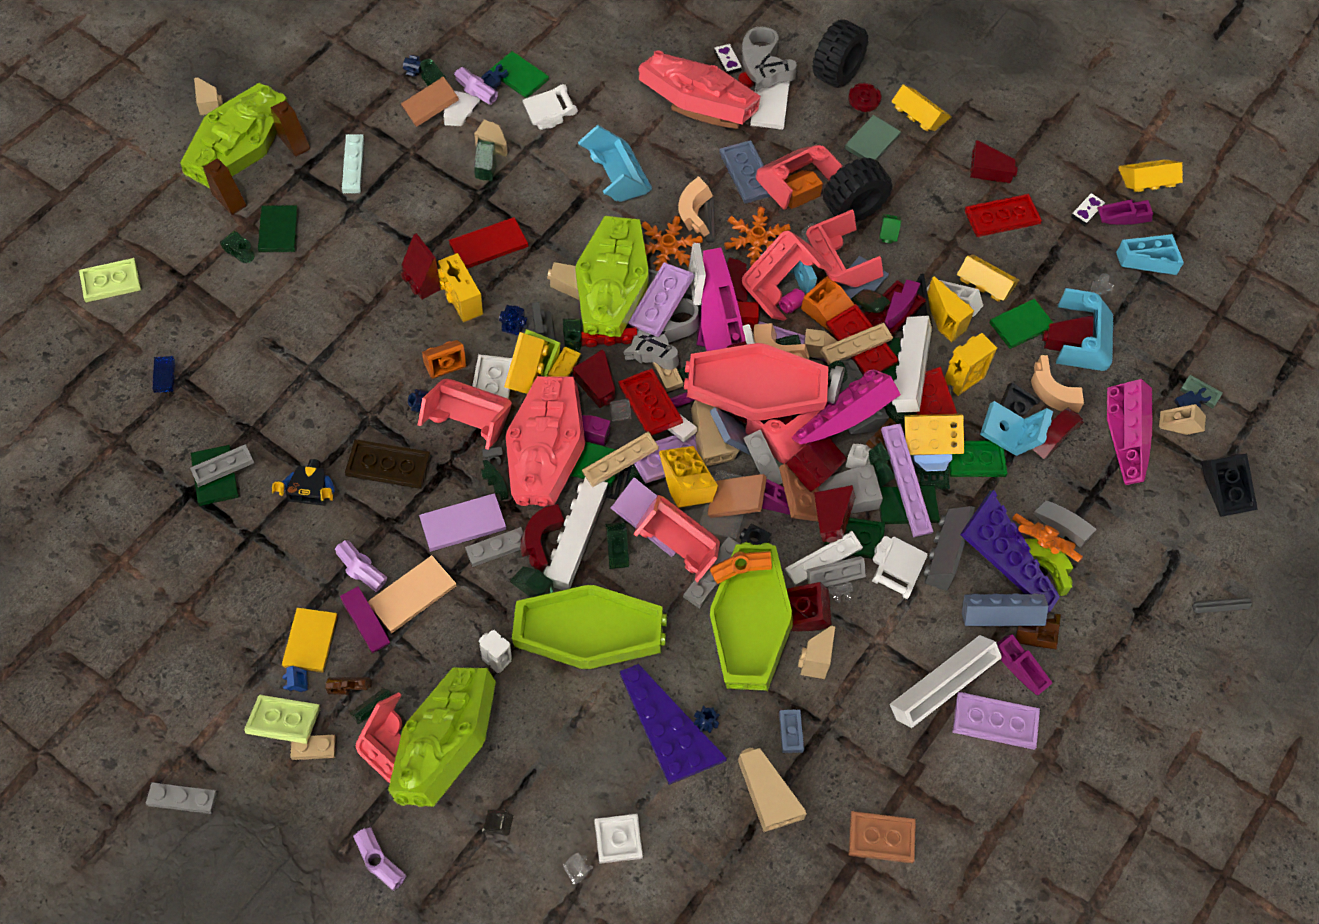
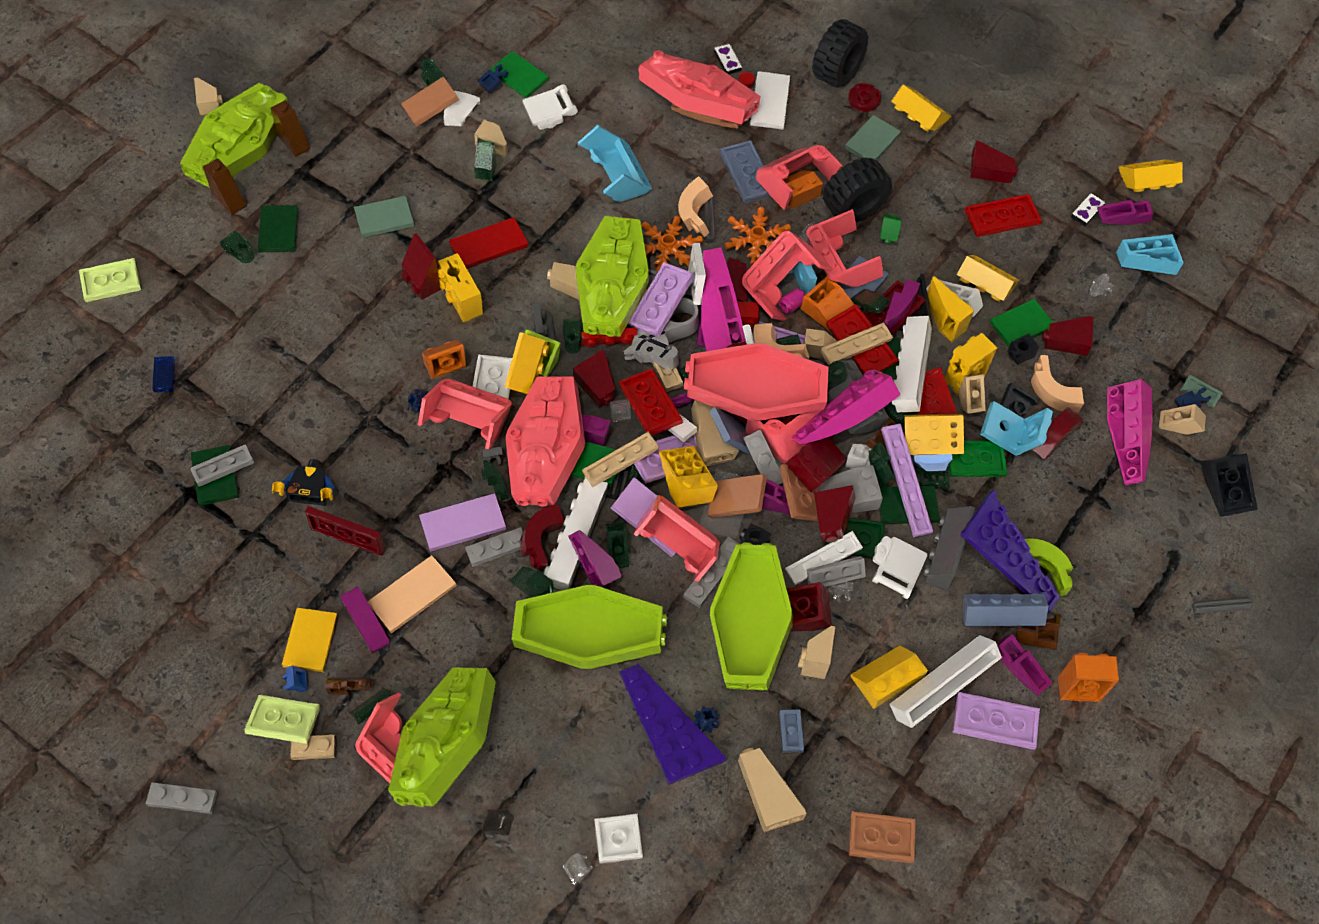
(345, 530): none -> dark red tile
(353, 164): light aqua plate -> none
(360, 566): lavender piece -> none
(384, 216): none -> sand green tile
(385, 870): lavender piece -> none
(387, 463): dark brown plate -> none
(412, 65): dark blue gear -> none
(475, 86): lavender piece -> none
(495, 650): white brick -> none
(513, 319): clear blue brick -> none
(565, 363): yellow plate -> none
(596, 562): none -> magenta slope
(728, 568): orange piece -> none
(761, 62): light grey animal -> none
(836, 377): light grey plate -> none
(889, 675): none -> yellow slope
(972, 394): none -> tan slope
(1023, 343): none -> black brick
(1047, 537): orange piece -> none
(1065, 522): light grey slope -> none
(1088, 677): none -> orange brick
(1096, 350): medium azure windscreen -> none

